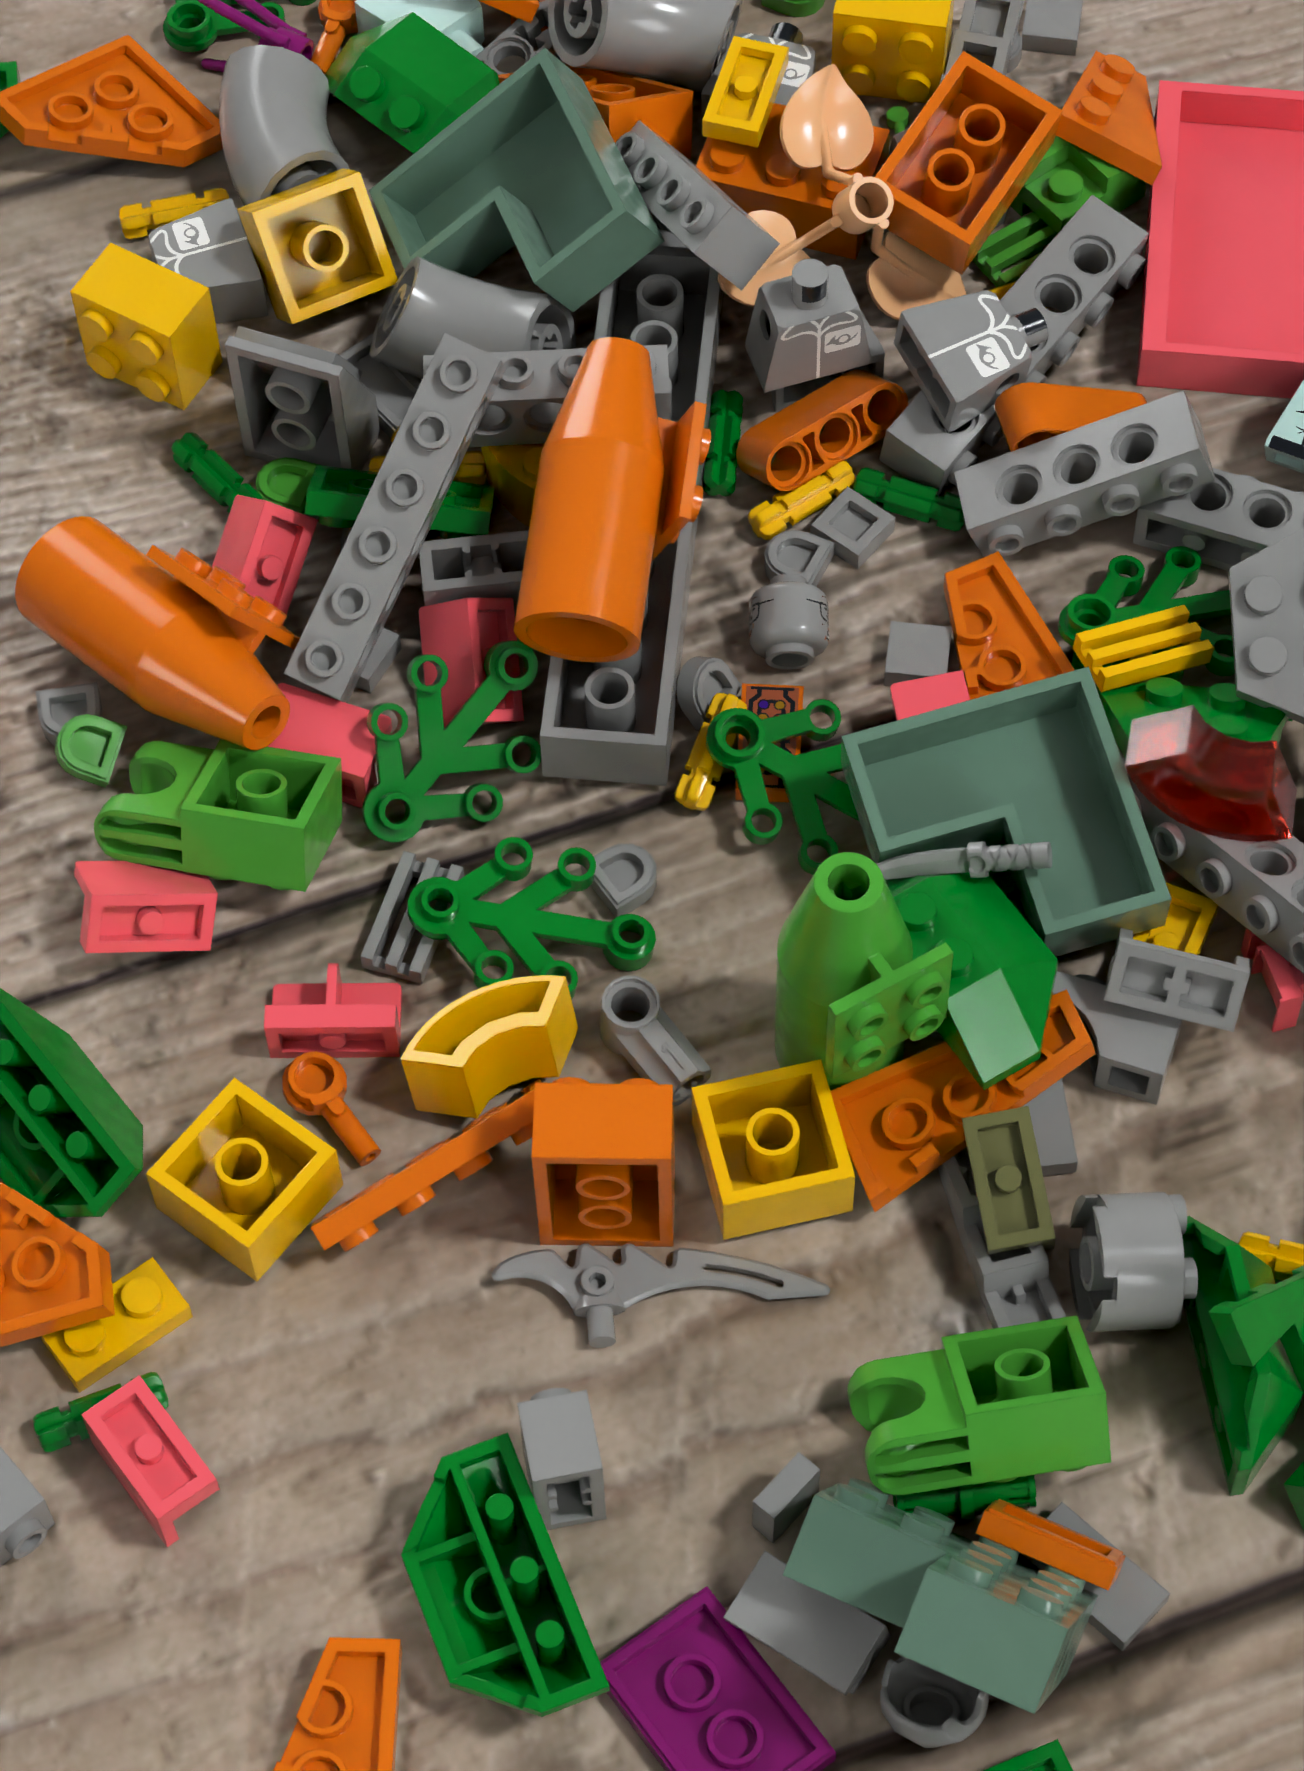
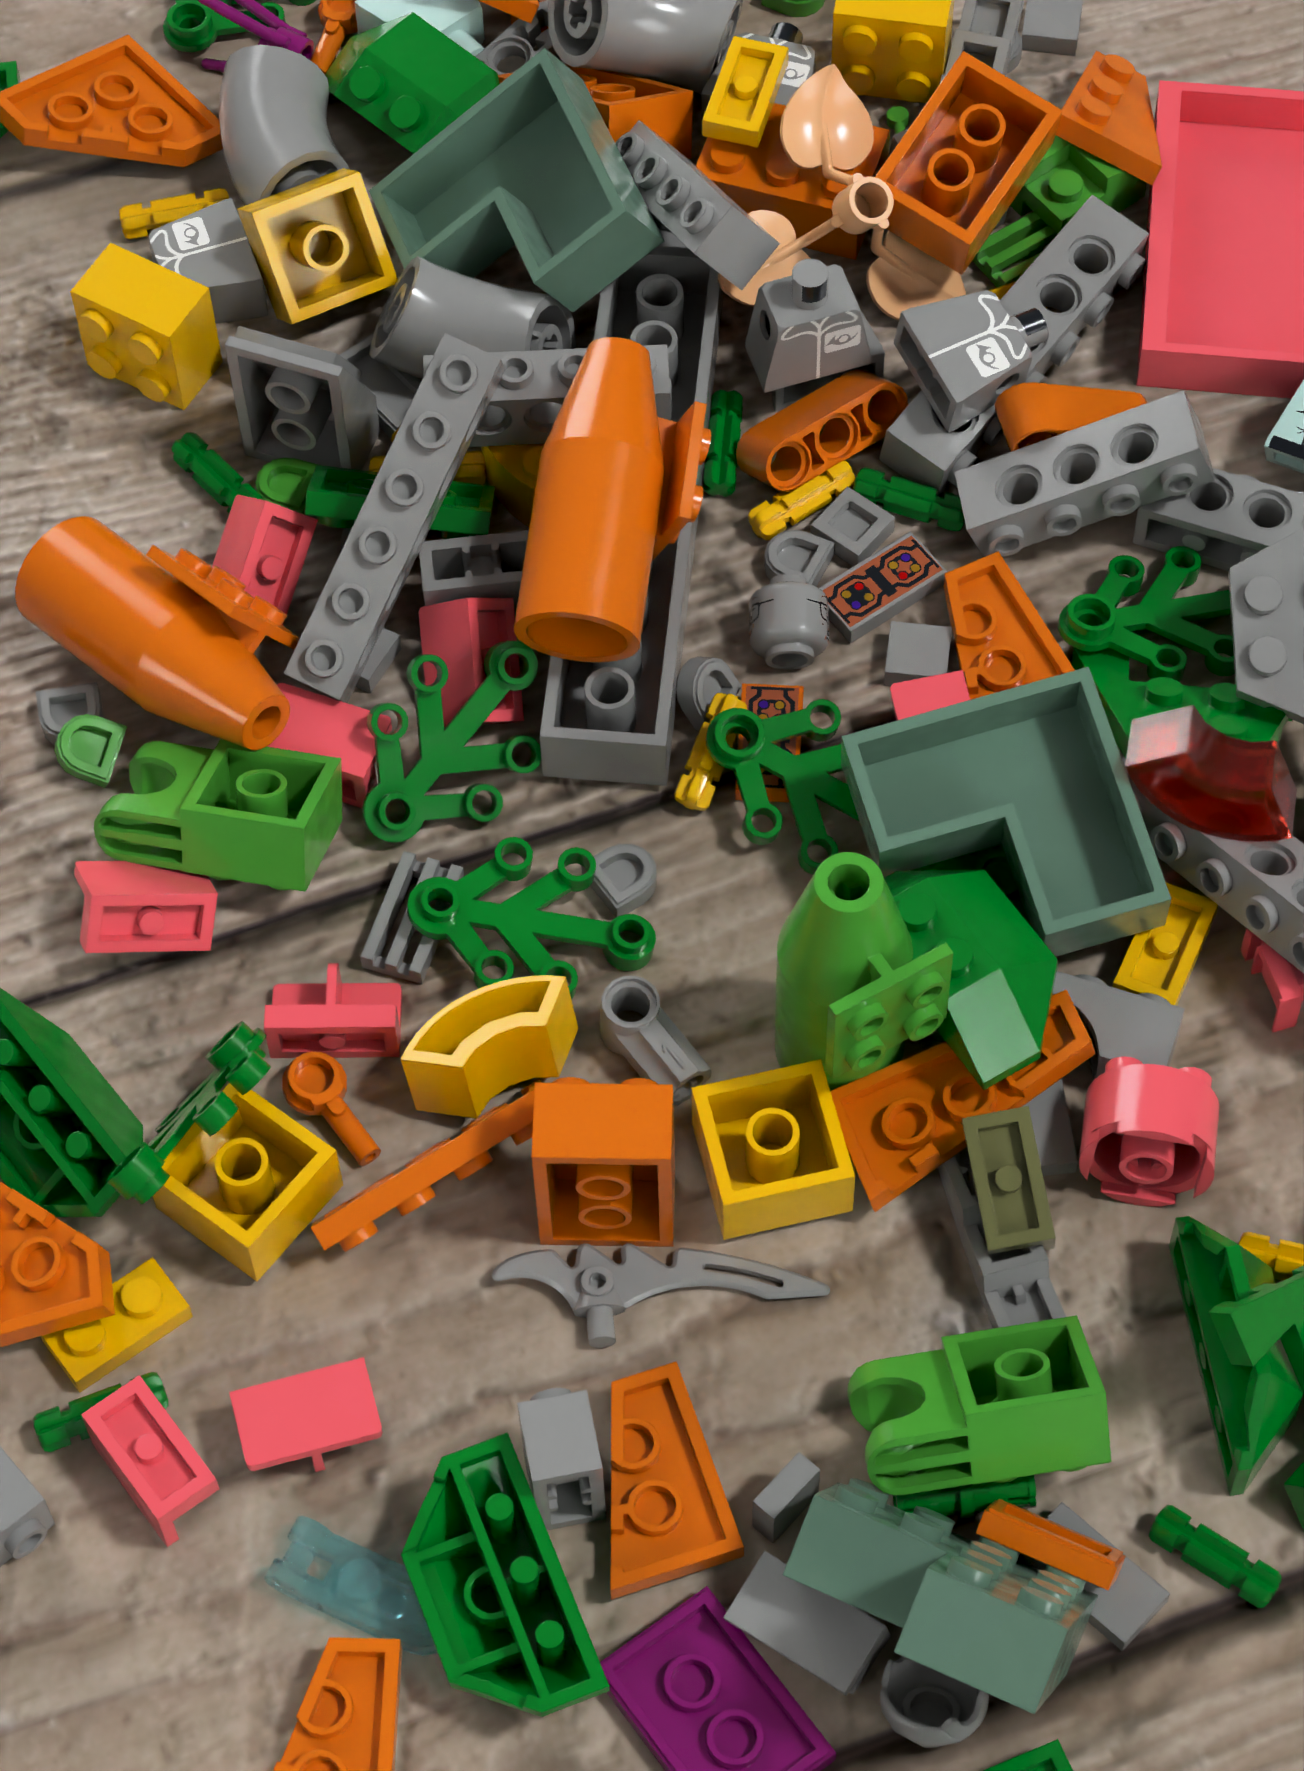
(236, 1061): none -> green plant
(306, 1415): none -> coral panel
(358, 1588): none -> clear light blue plate
(664, 1486): none -> orange wing
(882, 586): none -> tile
(974, 858): light grey piece -> none
(1131, 1261): light grey brick -> none
(1137, 640): yellow tile -> none
(1149, 1132): none -> coral brick
(1176, 982): light grey hinge -> none
(1215, 1556): none -> green axle

